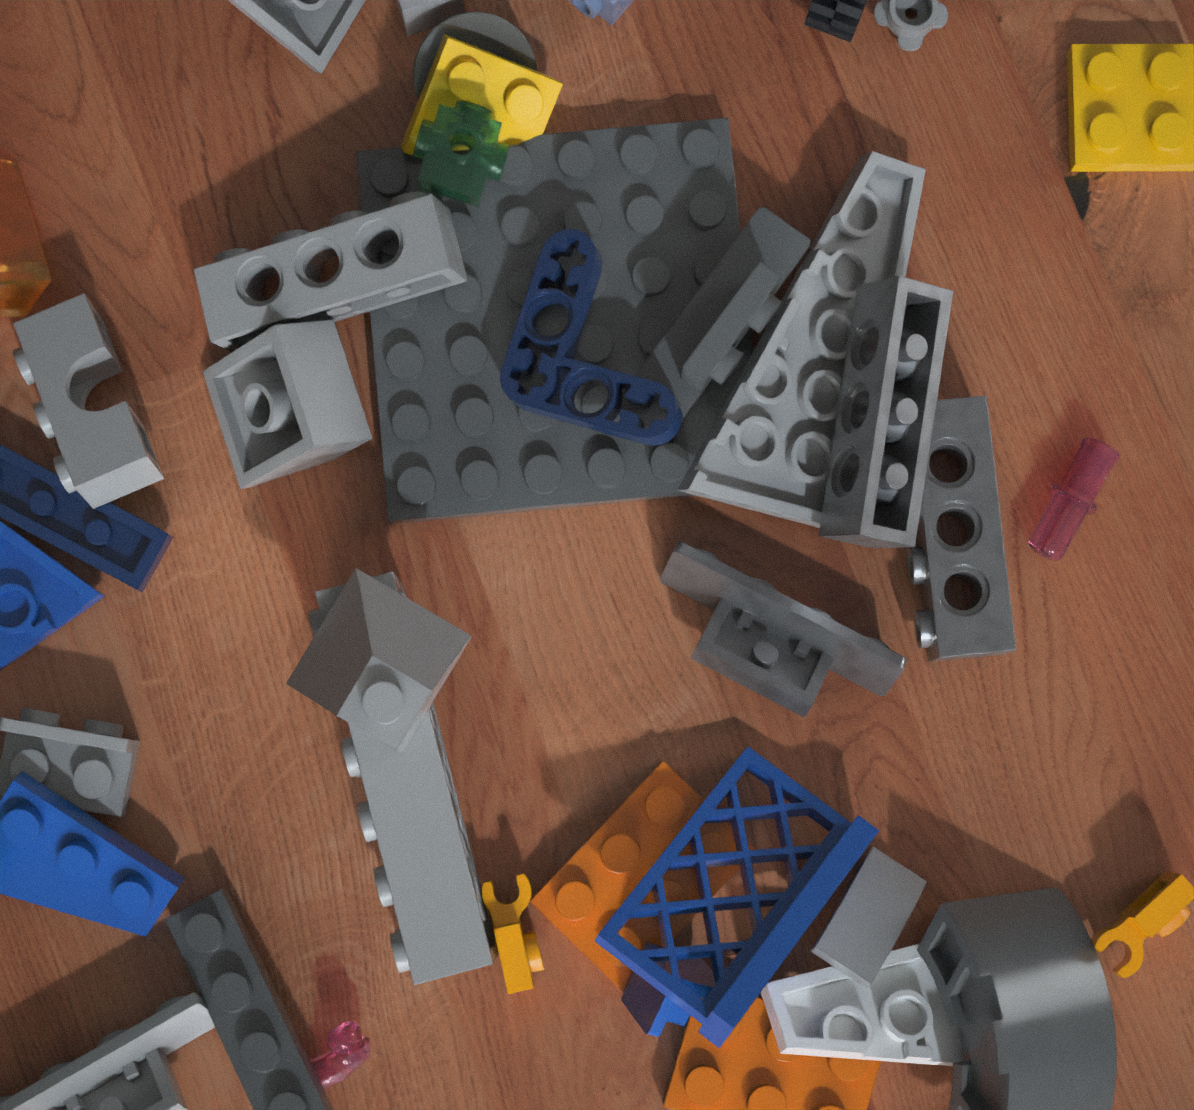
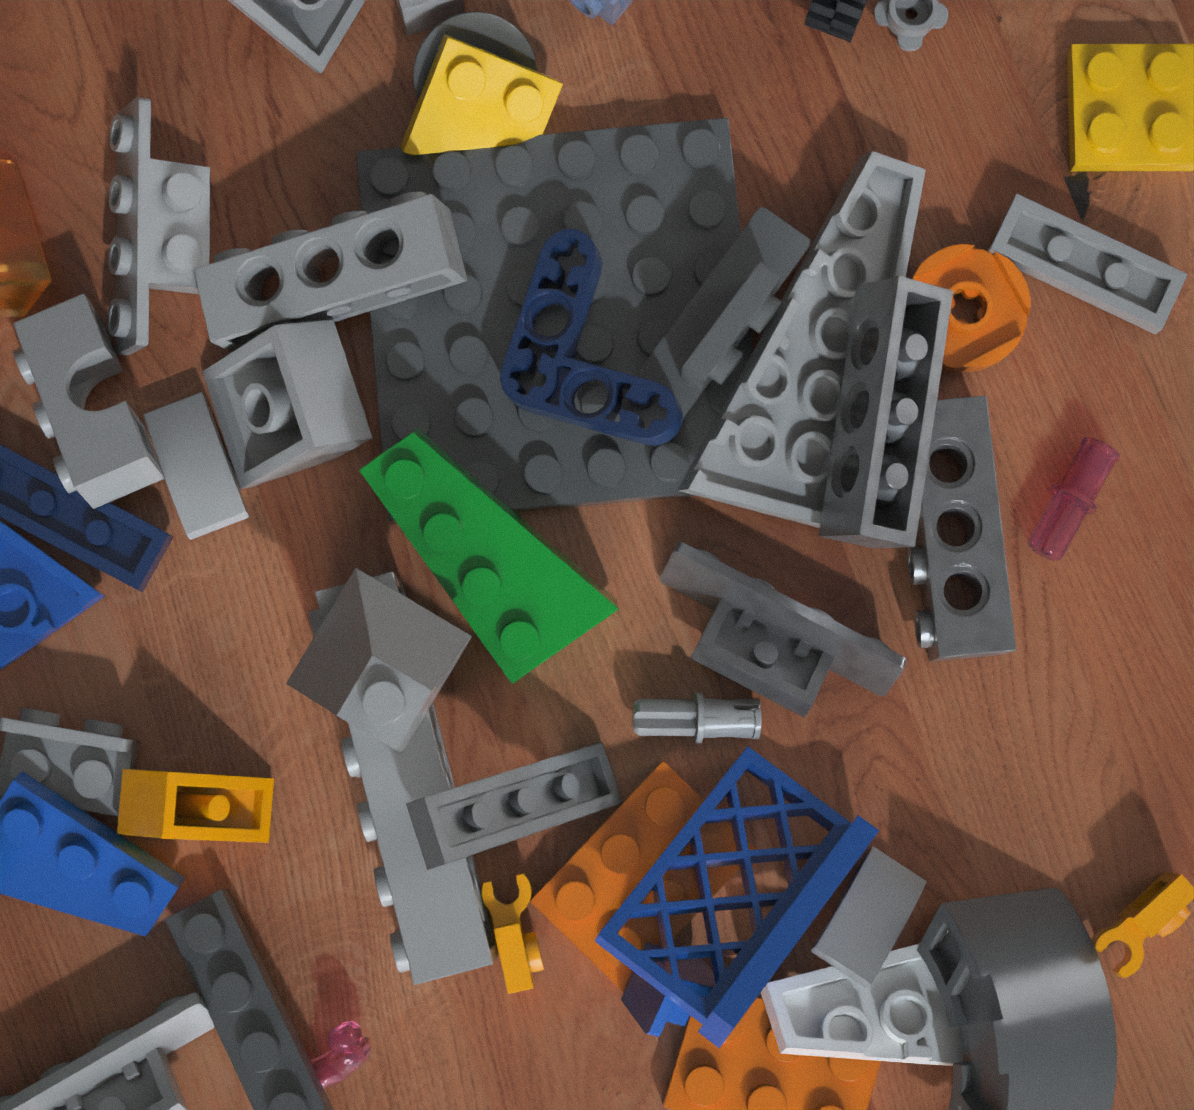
(159, 226): none -> light grey bracket
(195, 466): none -> light grey slope
(195, 806): none -> light orange slope
(456, 175): clear green brick -> none
(495, 567): none -> green wedge
(512, 805): none -> dark grey plate
(698, 717): none -> light grey axle
(1003, 300): none -> orange plate
(1088, 264): none -> light grey plate

